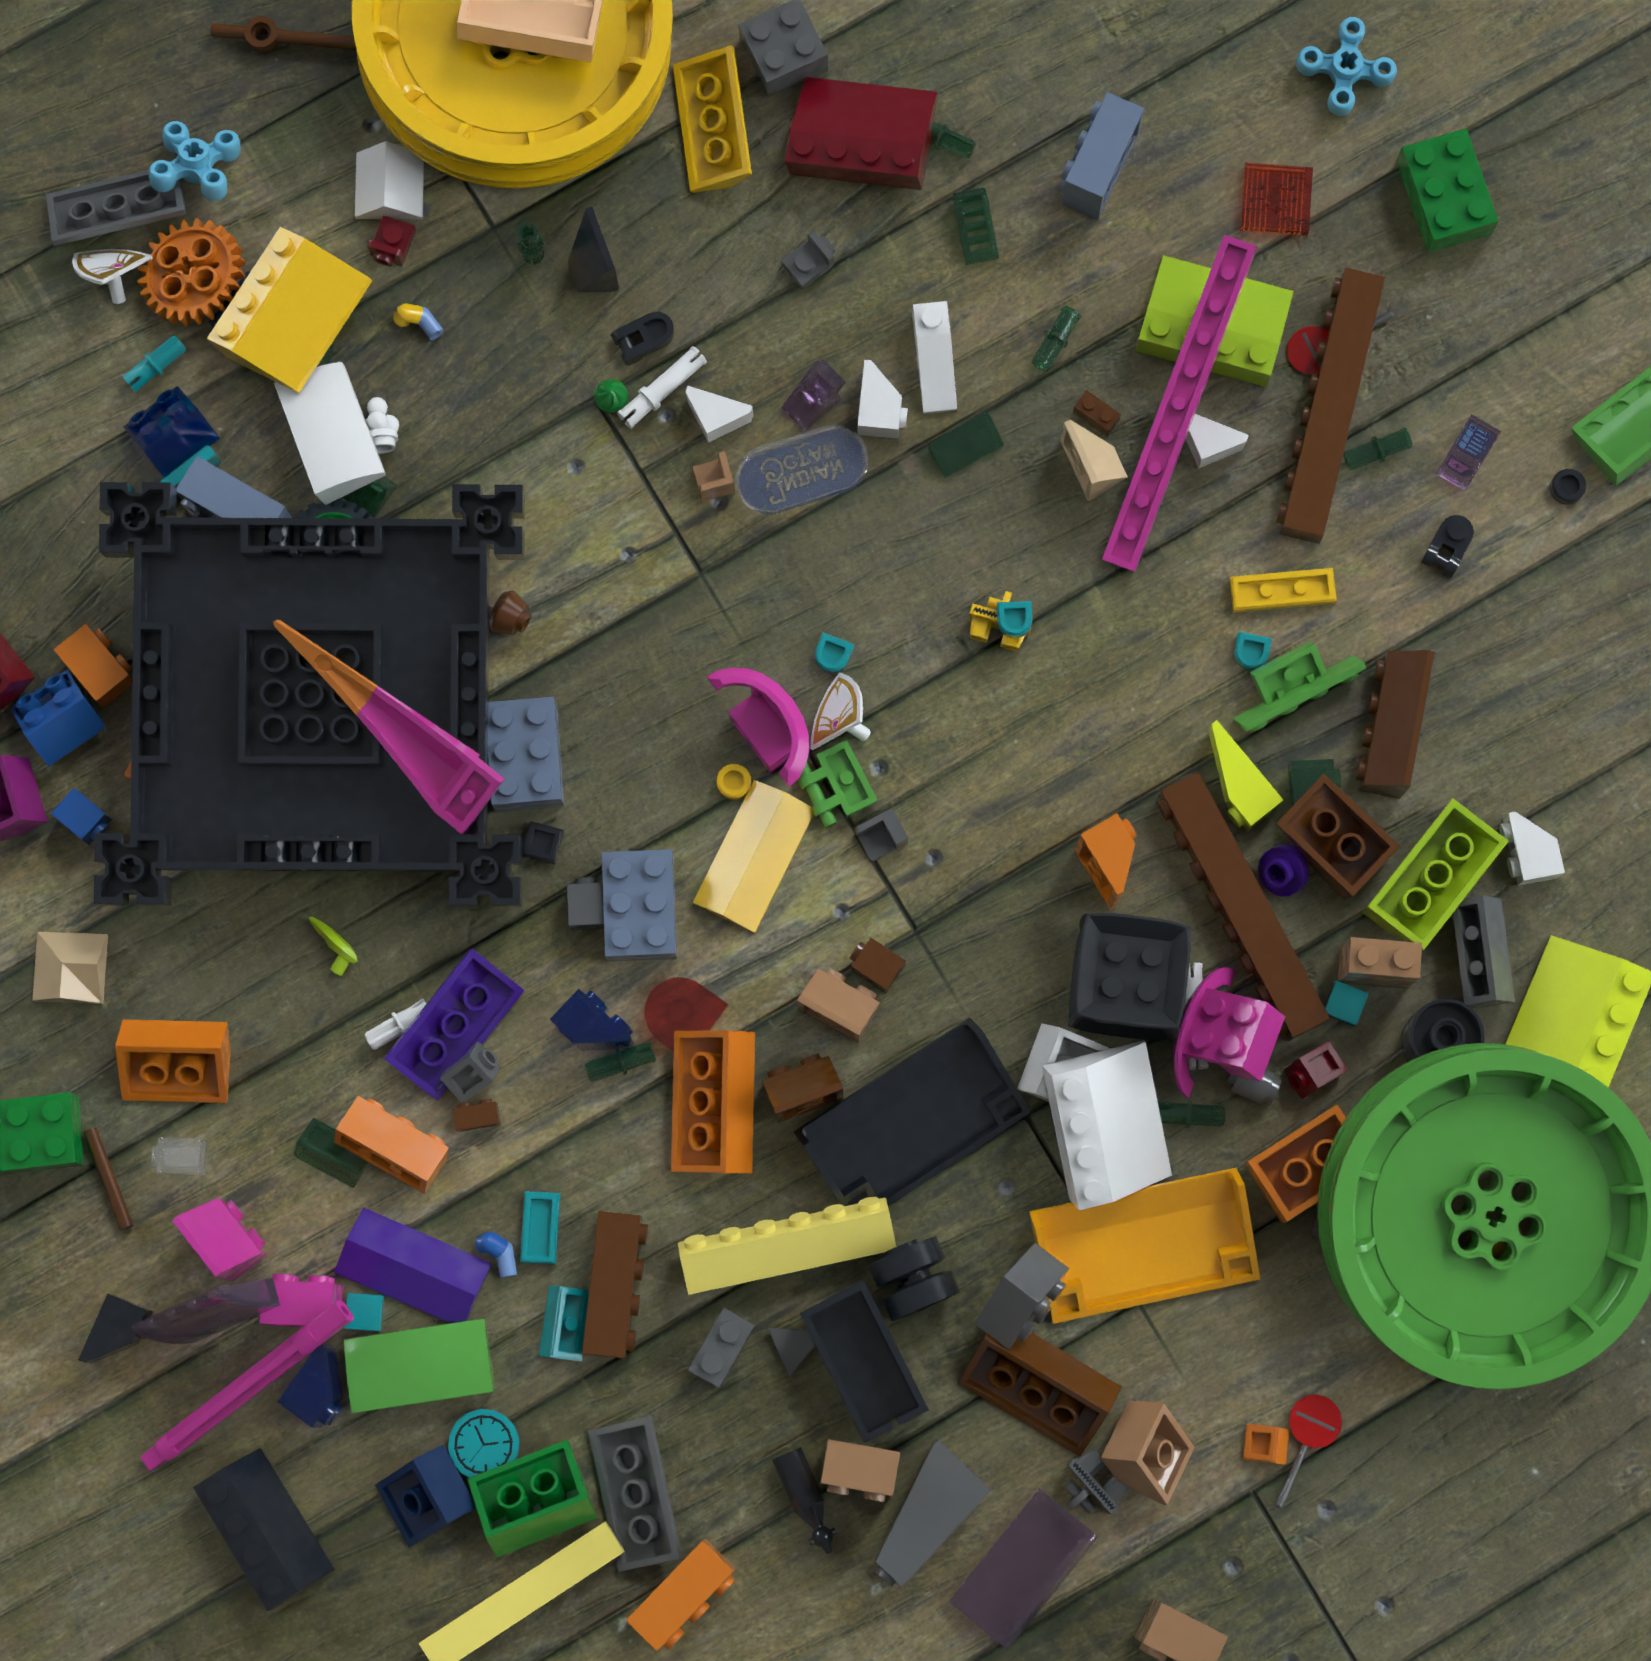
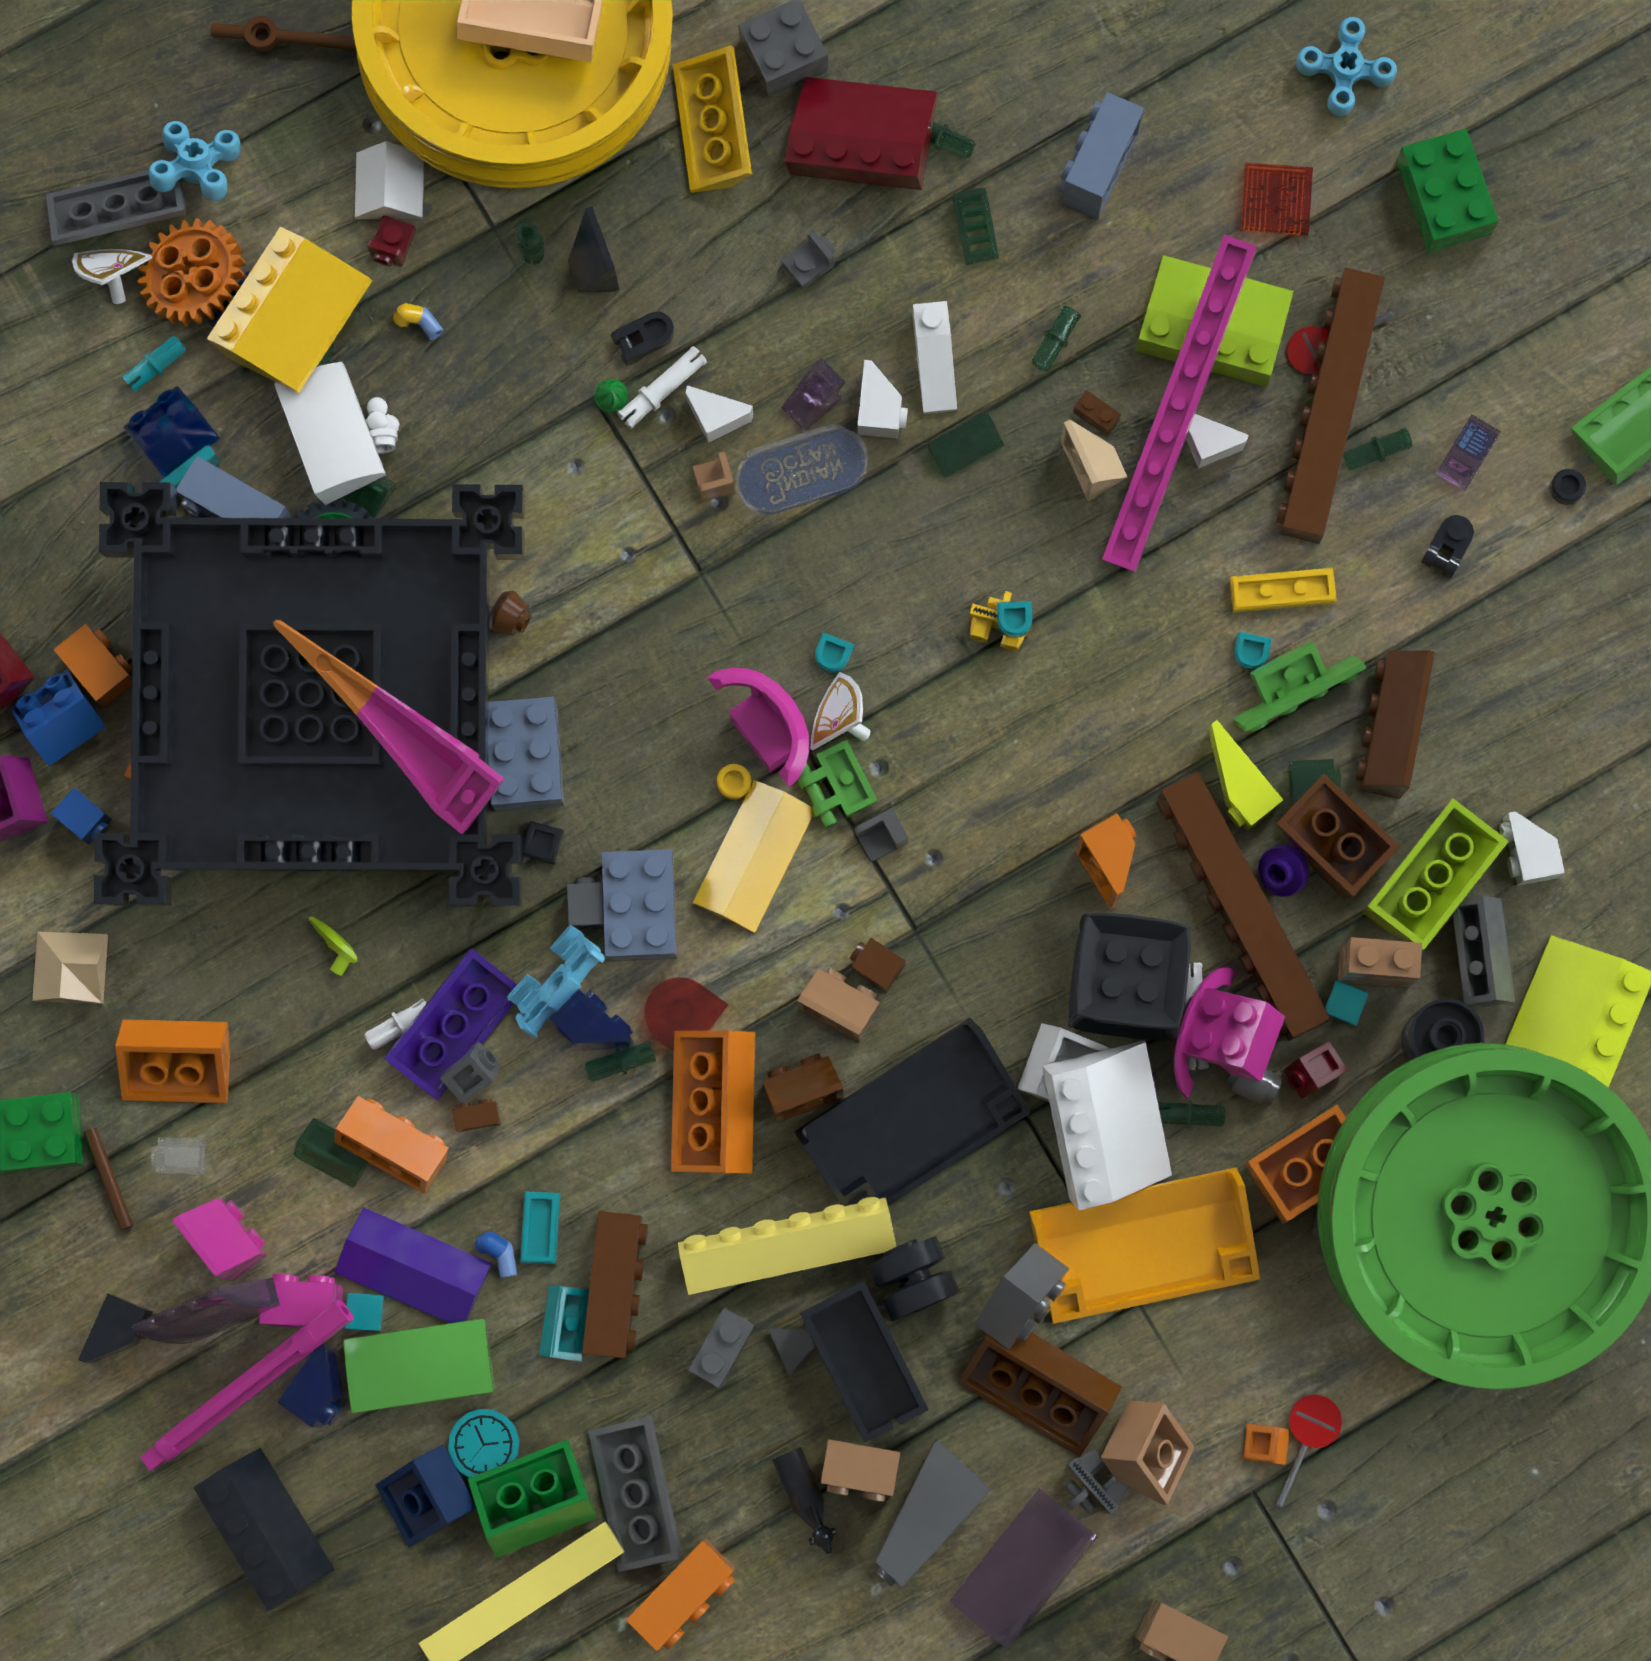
(540, 1001): none -> medium azure piece

